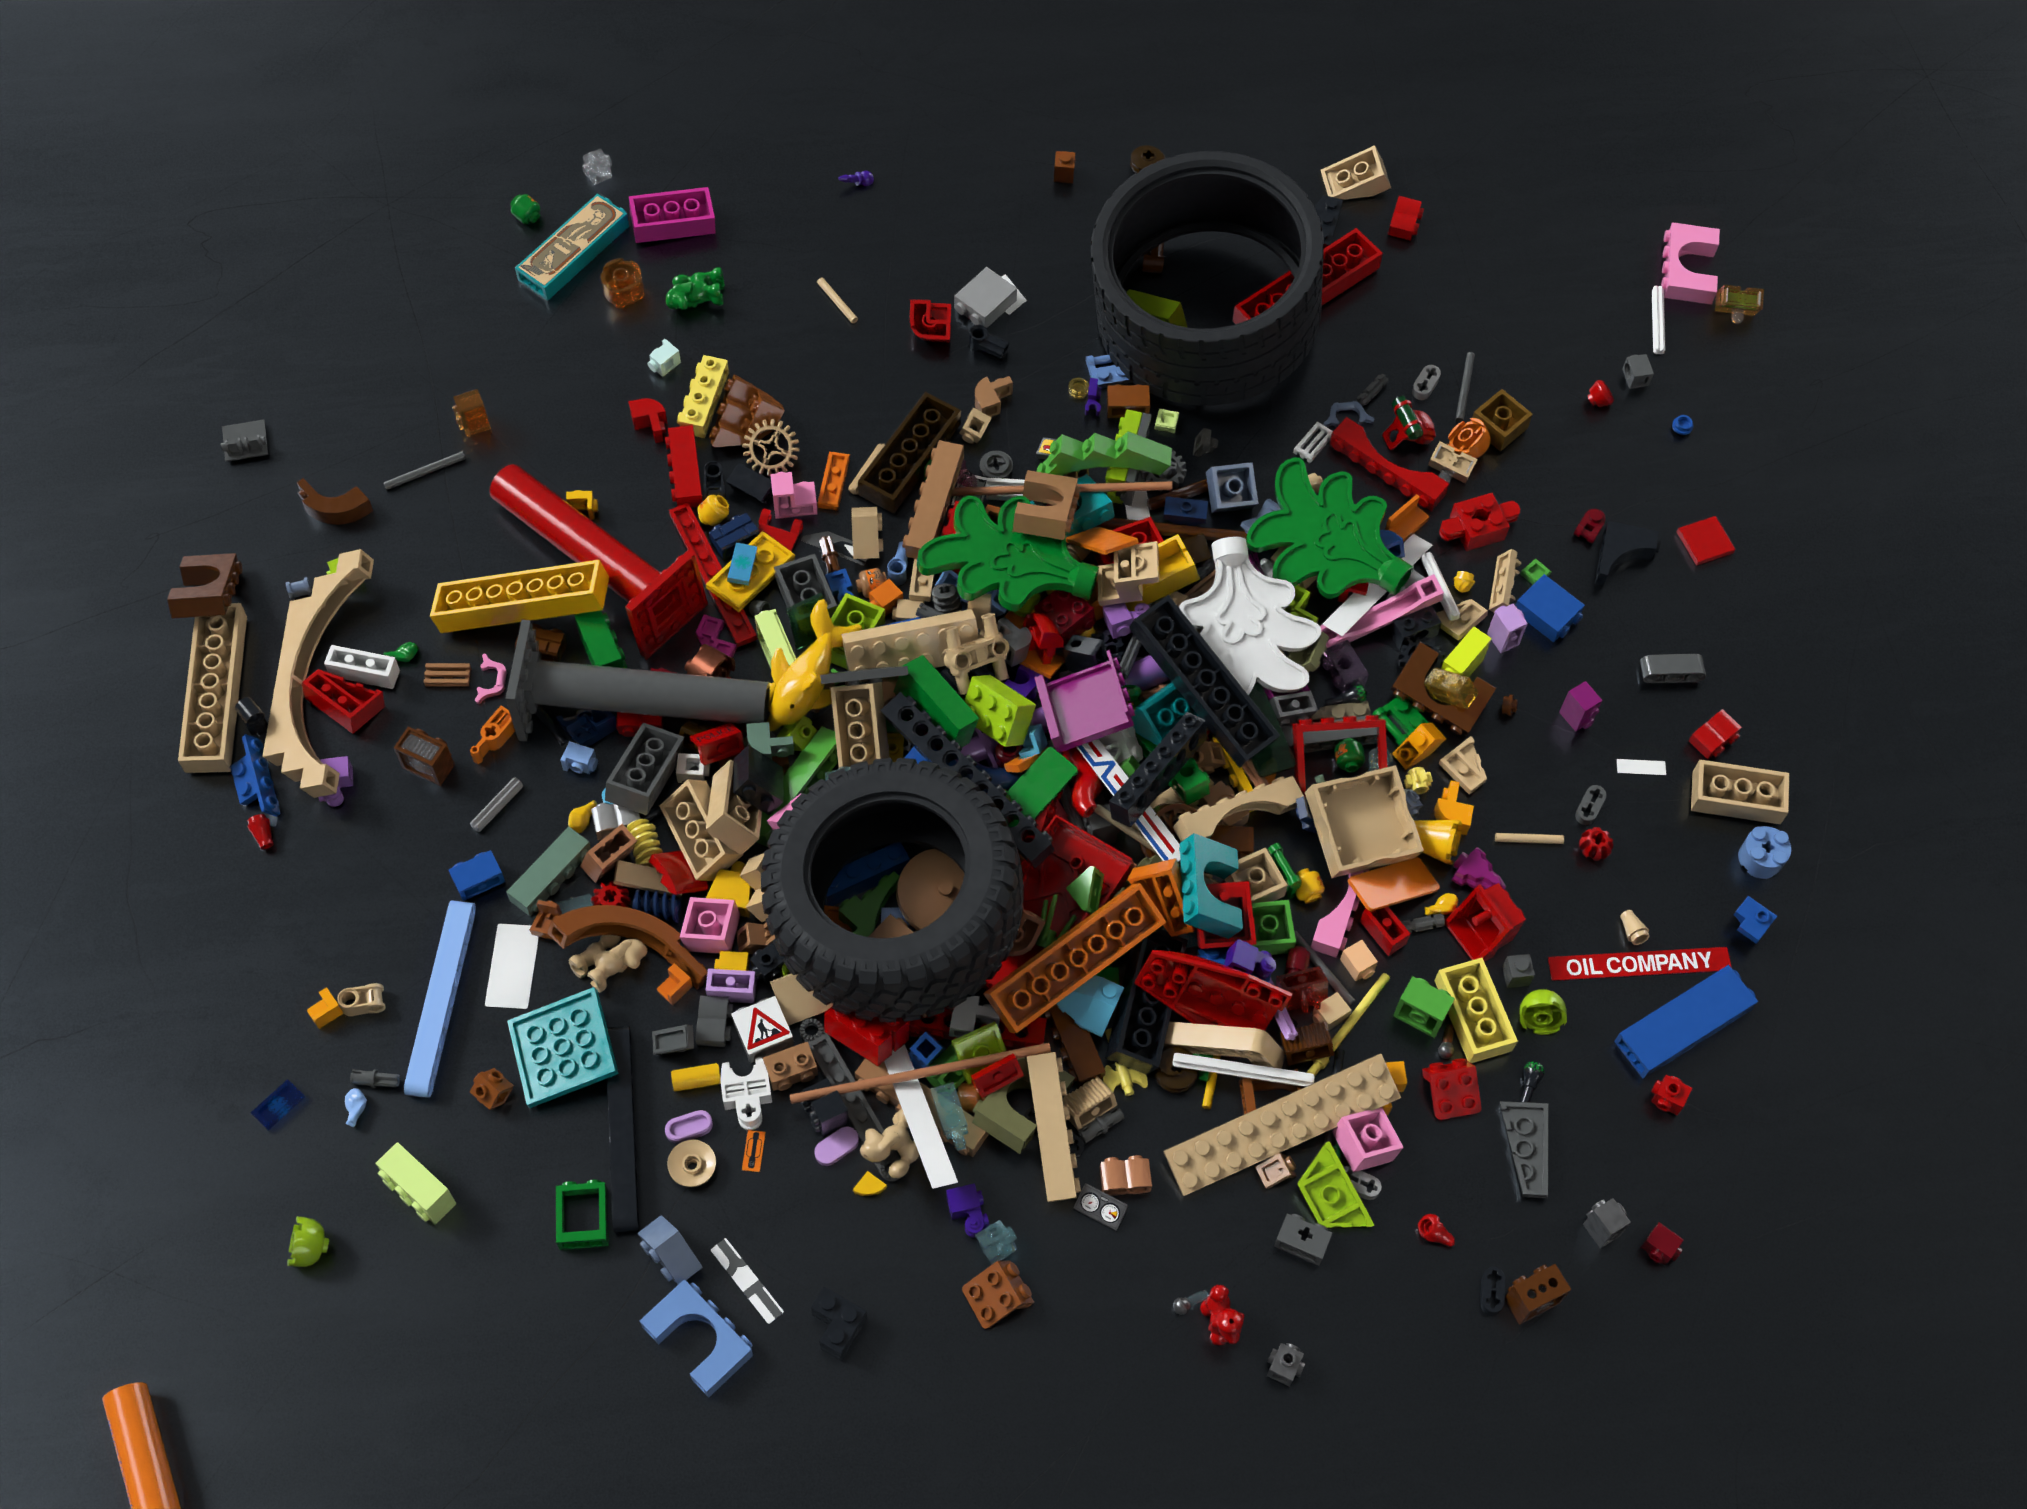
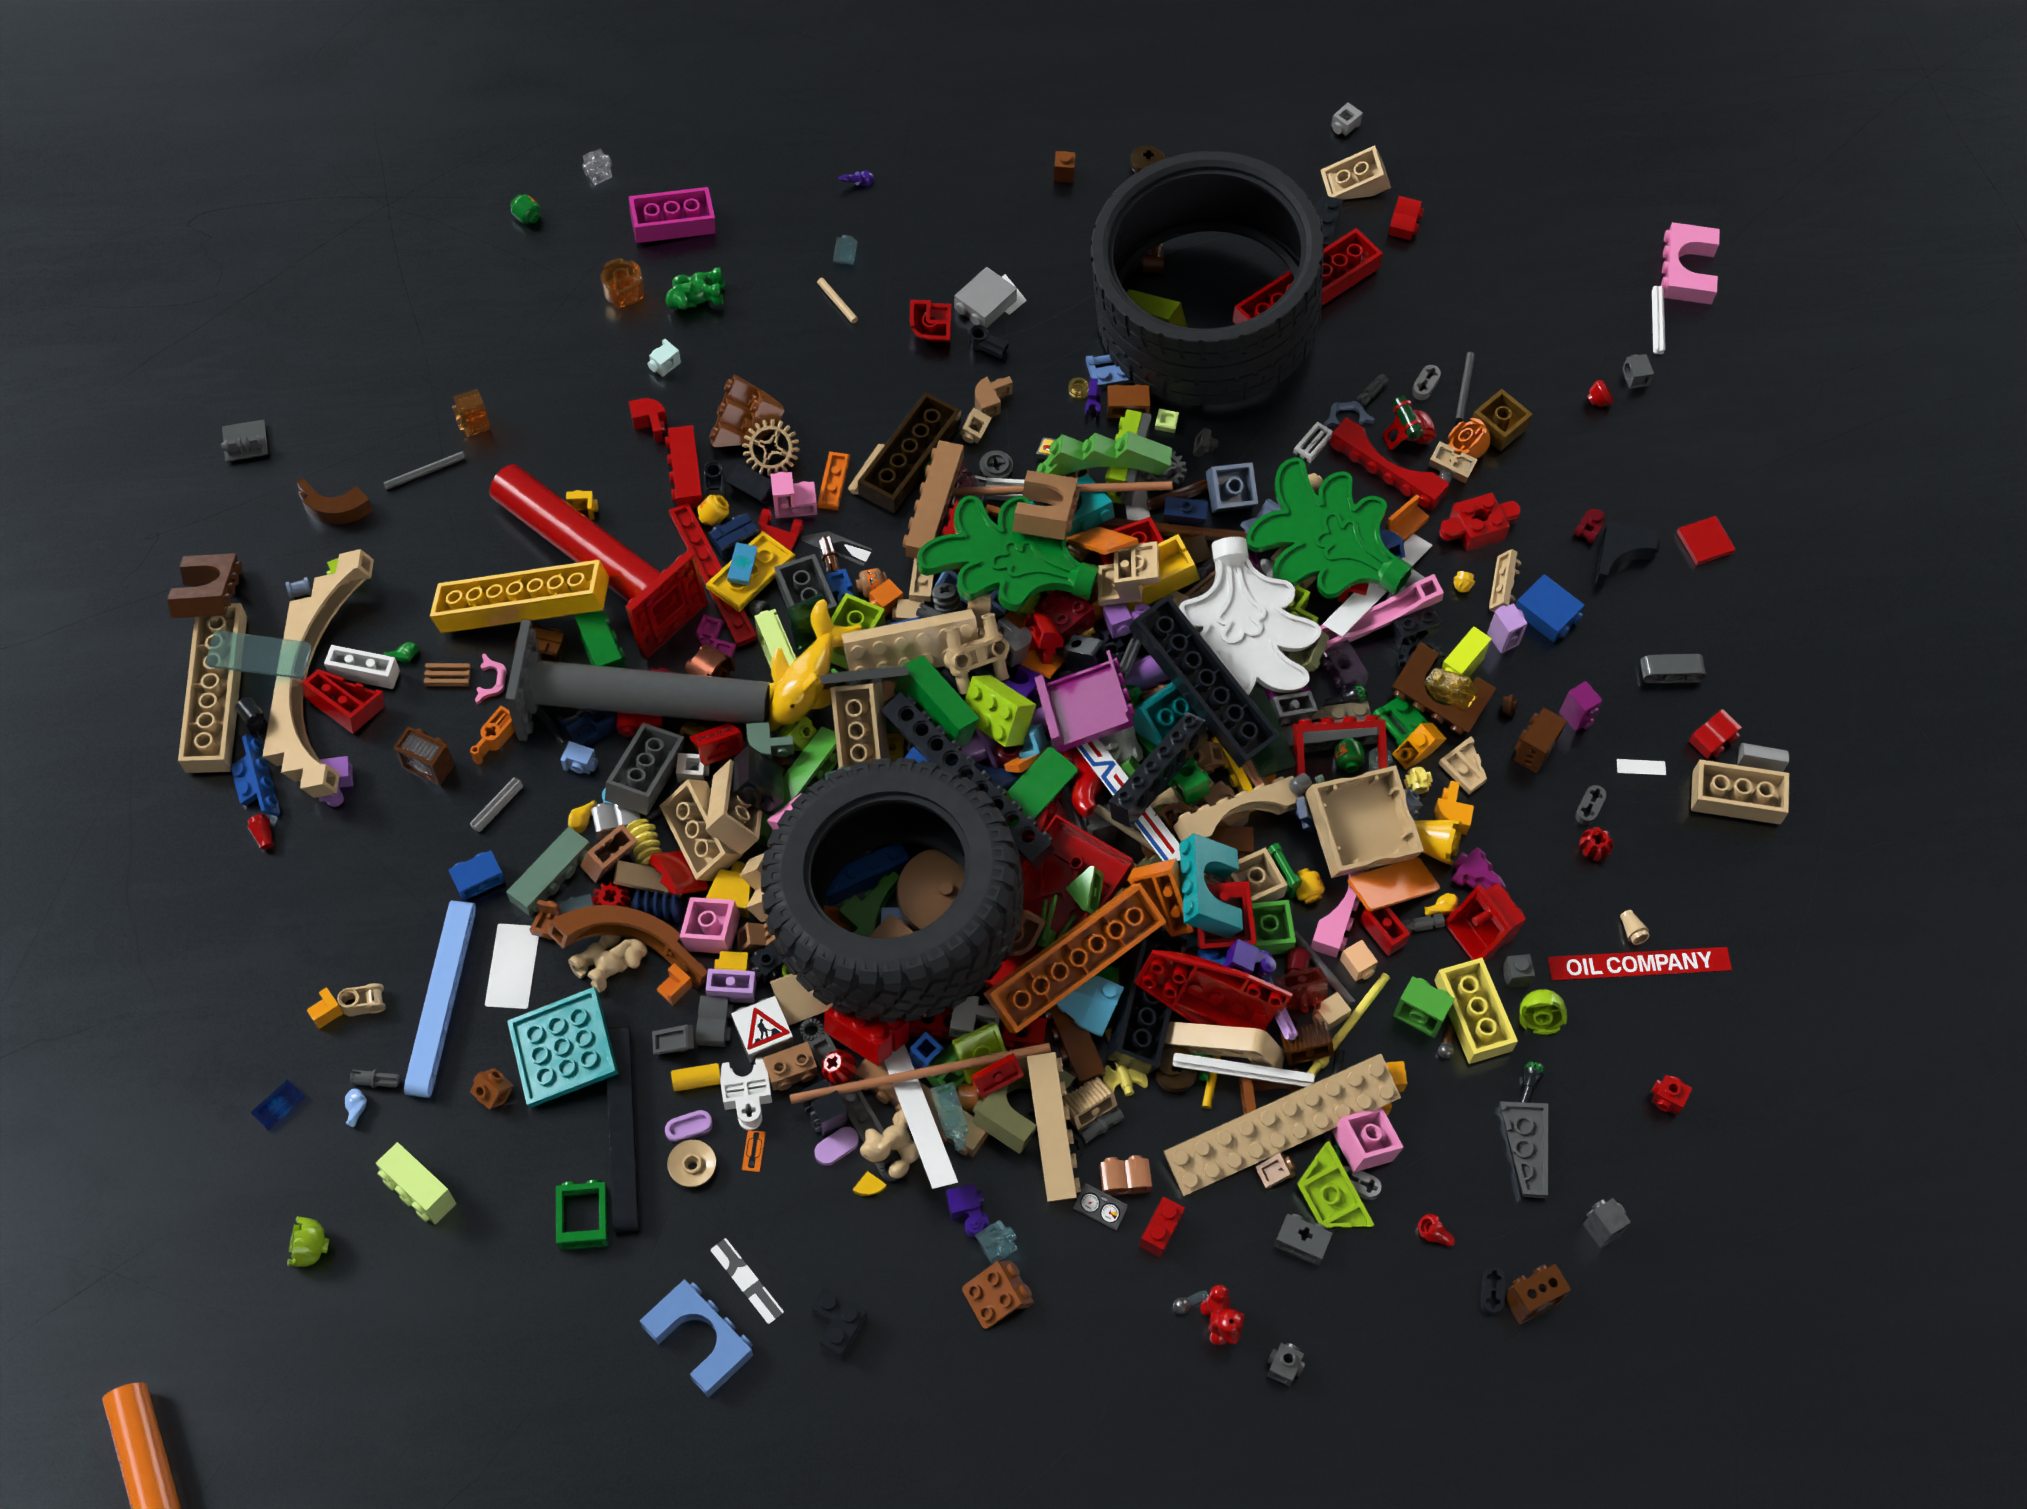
(258, 654): none -> clear light blue piece
(572, 246): brick -> none
(669, 1248): sand blue brick -> none
(704, 394): light yellow brick -> none
(838, 1067): none -> red piece
(845, 250): none -> clear light blue bracket
(865, 529): tan brick -> none
(898, 563): medium blue pin -> none
(1162, 1227): none -> red brick
(1300, 784): none -> dark grey piece
(1343, 122): none -> light grey brick
(1448, 602): white axle -> none
(1453, 1088): red bracket -> none
(1470, 615): tan wing -> none
(1529, 838): tan bar -> none
(1534, 571): bright green tile -> none
(1539, 739): none -> reddish brown piece
(1662, 1244): dark red brick -> none
(1682, 425): blue plate -> none
(1686, 1021): blue brick -> none
(1738, 302): clear orange piece -> none
(1753, 919): blue brick -> none
(1762, 757): none -> light grey brick
(1764, 852): medium blue brick -> none

